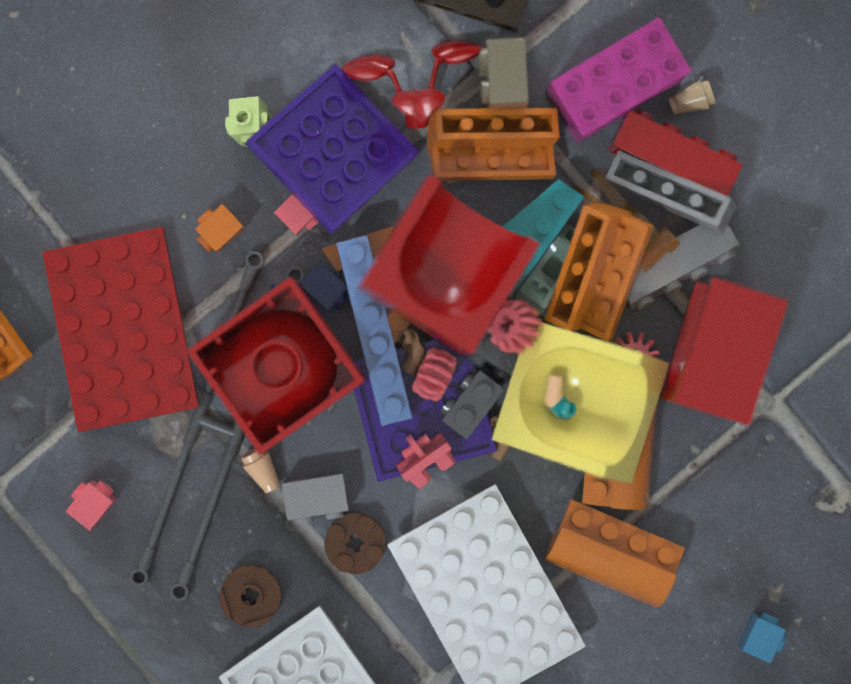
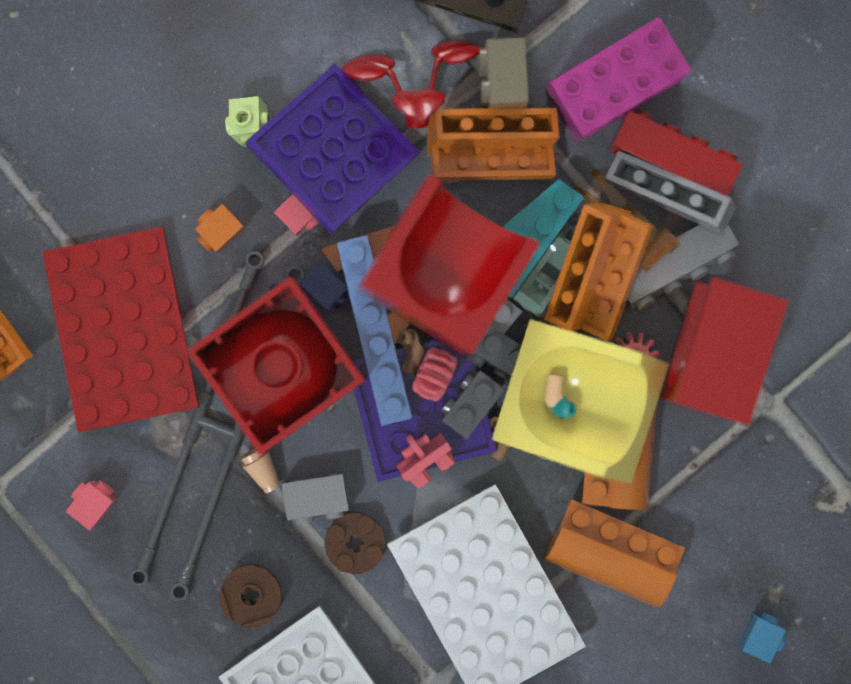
(515, 326): coral gear -> none
(693, 98): tan cone -> none

